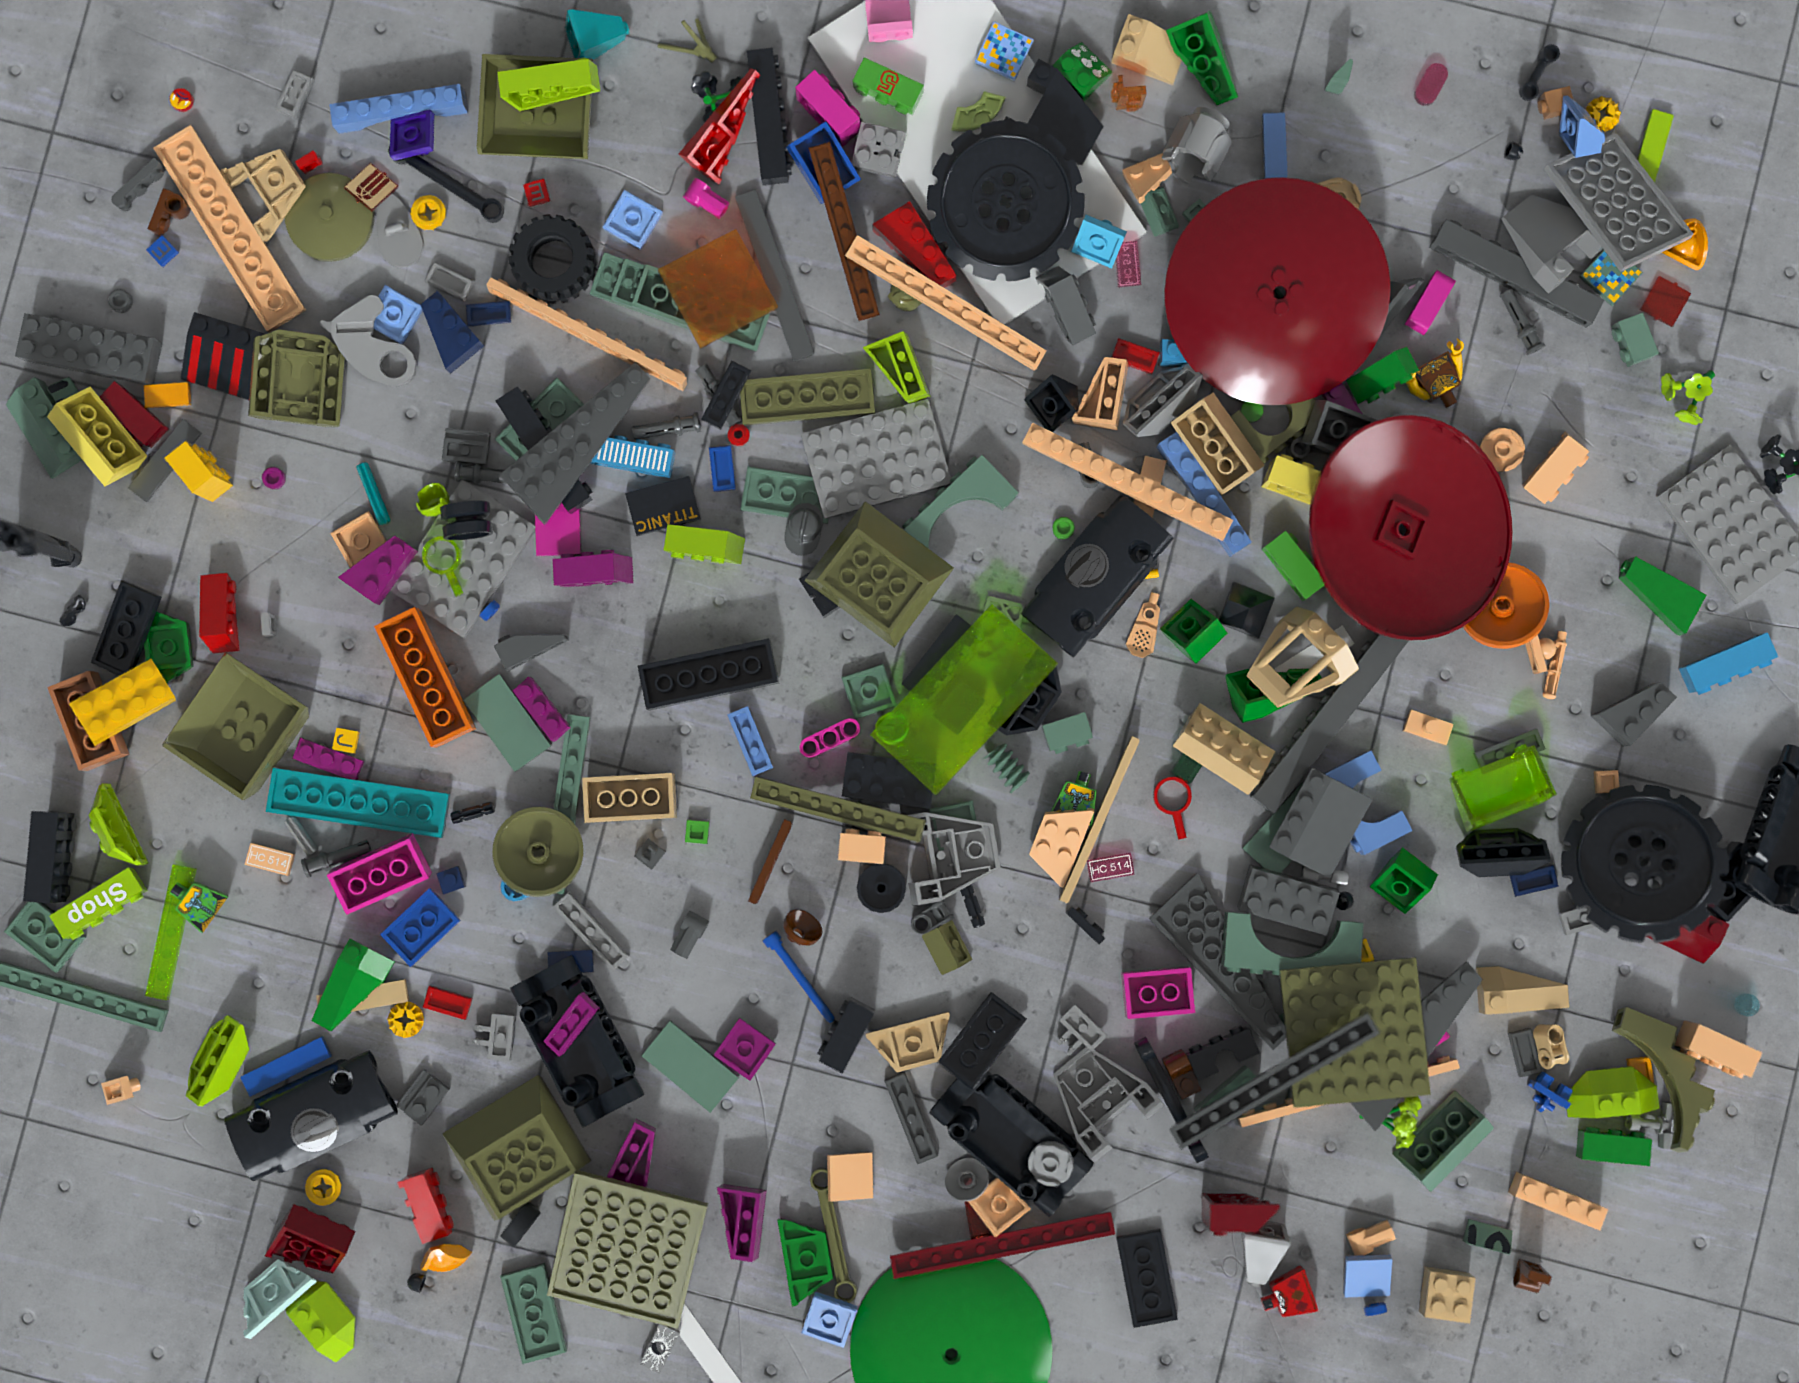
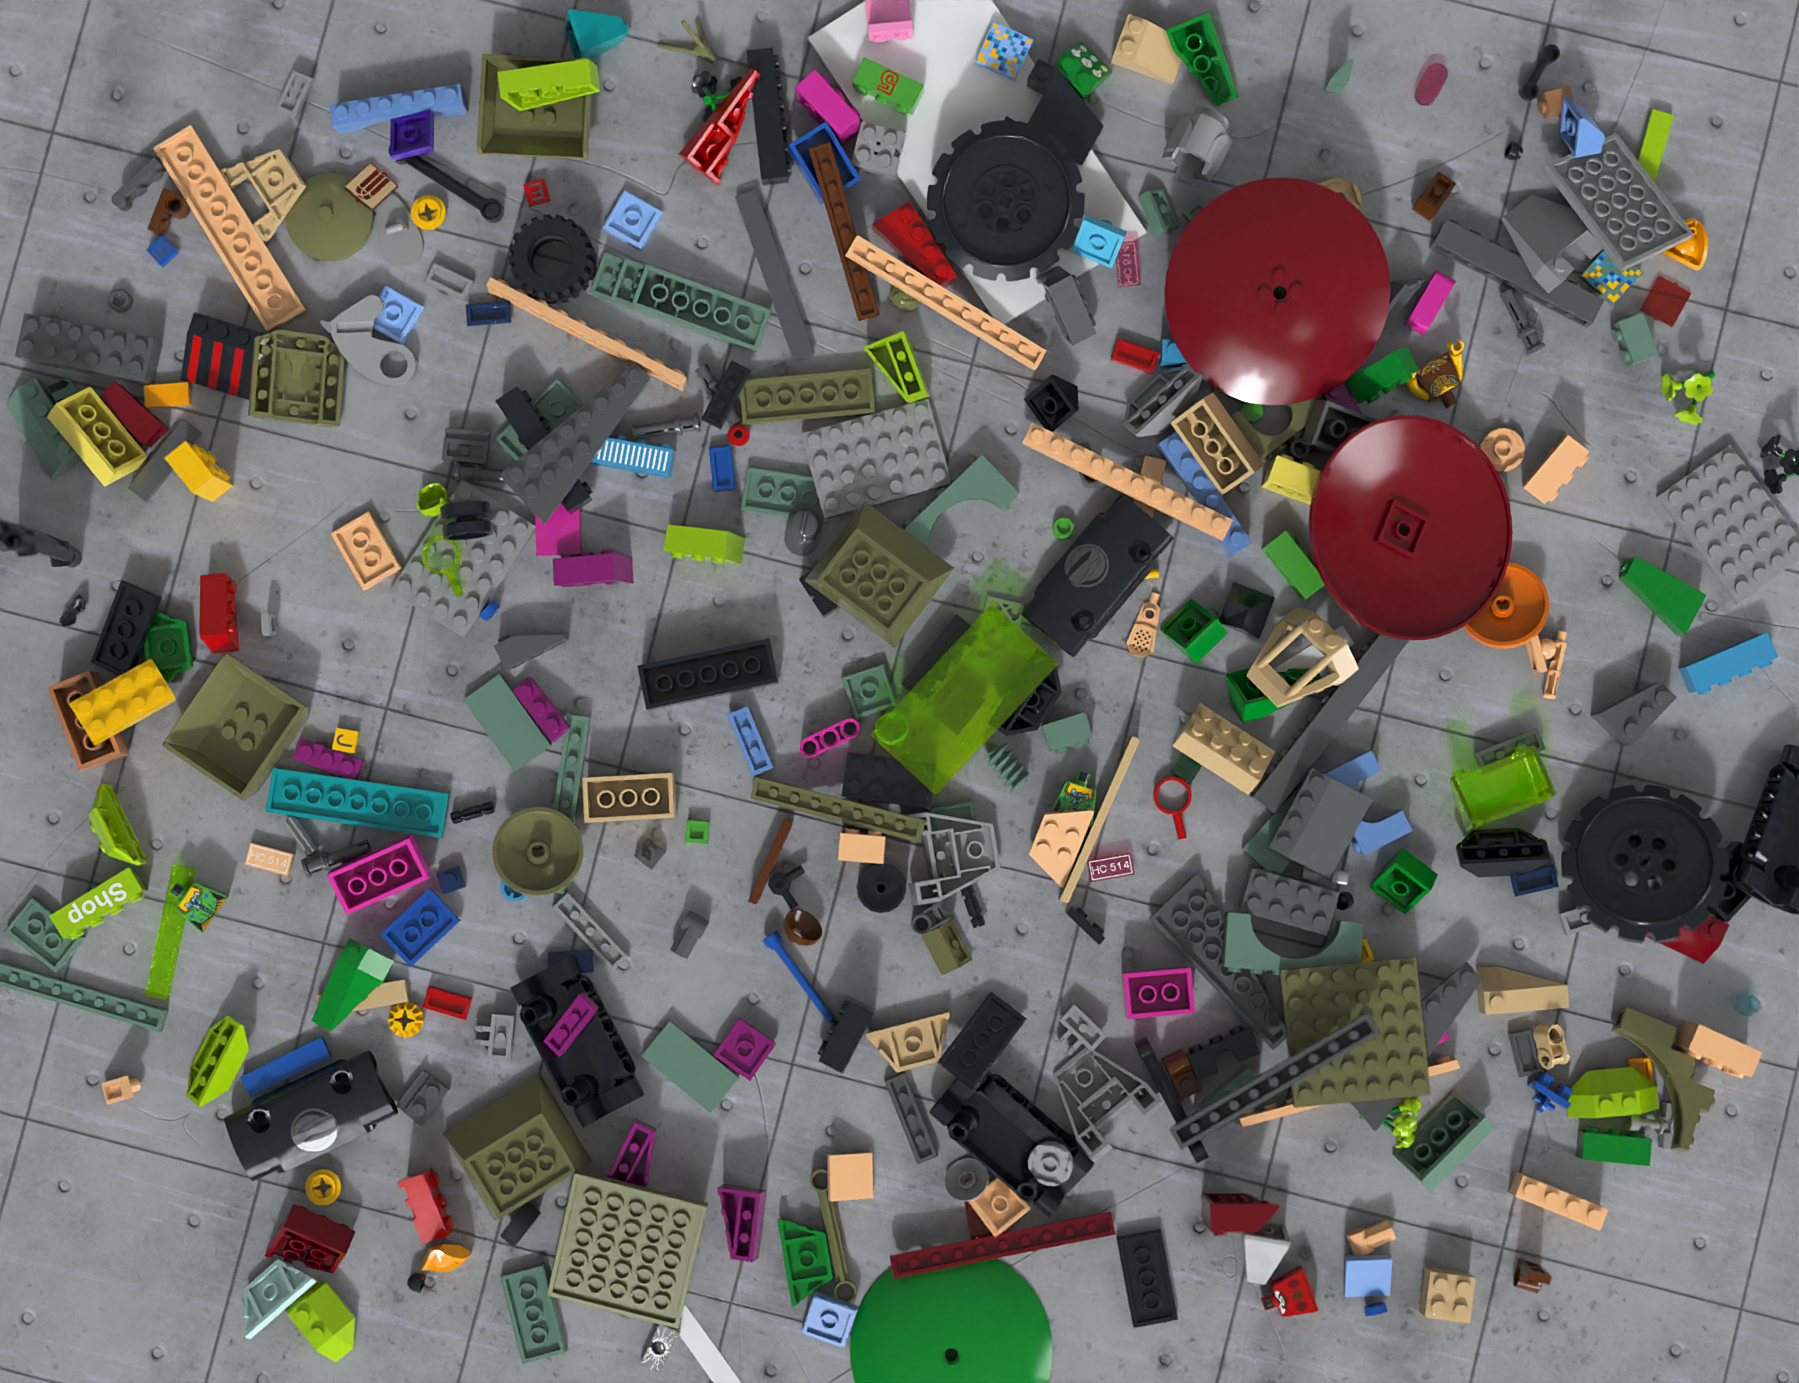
(49, 857): black brick -> none
(181, 99): tile -> none
(273, 478): magenta tile -> none
(308, 162): red tile -> none
(373, 493): teal axle -> none
(380, 569): magenta wedge -> none
(425, 677): orange brick -> none
(451, 334): dark blue wedge -> none
(663, 505): black tile -> none
(701, 195): dark pink piece -> none
(718, 288): clear orange plate -> none
(781, 883): none -> black piece
(981, 112): yellowish green tile -> none
(1104, 397): light nougat wedge -> none
(1127, 97): clear orange bracket -> none
(1147, 176): light nougat wing -> none
(1274, 145): medium blue tile -> none
(1428, 727): light nougat tile -> none
(1433, 196): none -> reddish brown plate
(1488, 1236): slope -> none
(1606, 781): light nougat tile -> none
(1608, 122): yellow gear -> none

